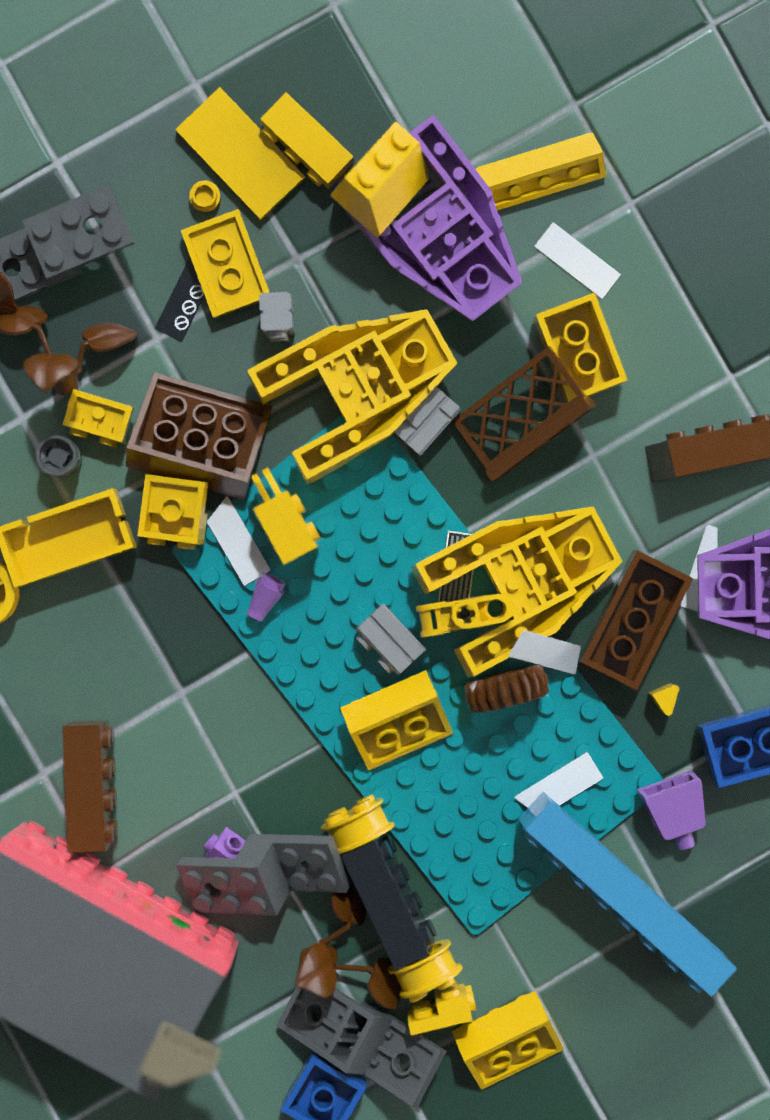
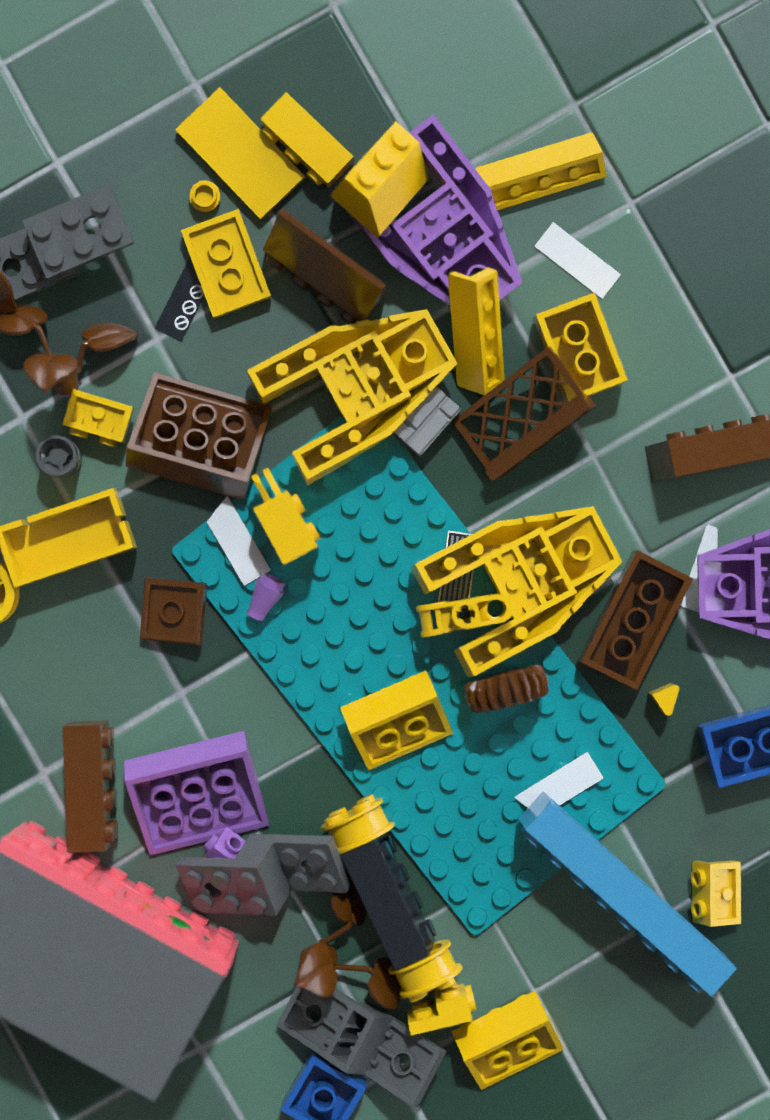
(173, 511): yellow plate -> none
(173, 611): none -> reddish brown tile
(177, 1057): dark tan slope -> none
(195, 792): none -> medium lavender slope
(277, 316): light grey brick -> none
(323, 269): none -> reddish brown slope
(390, 639): light grey brick -> none
(477, 330): none -> yellow panel
(546, 652): white sticker -> none
(676, 807): medium lavender torso -> none
(716, 893): none -> yellow bracket

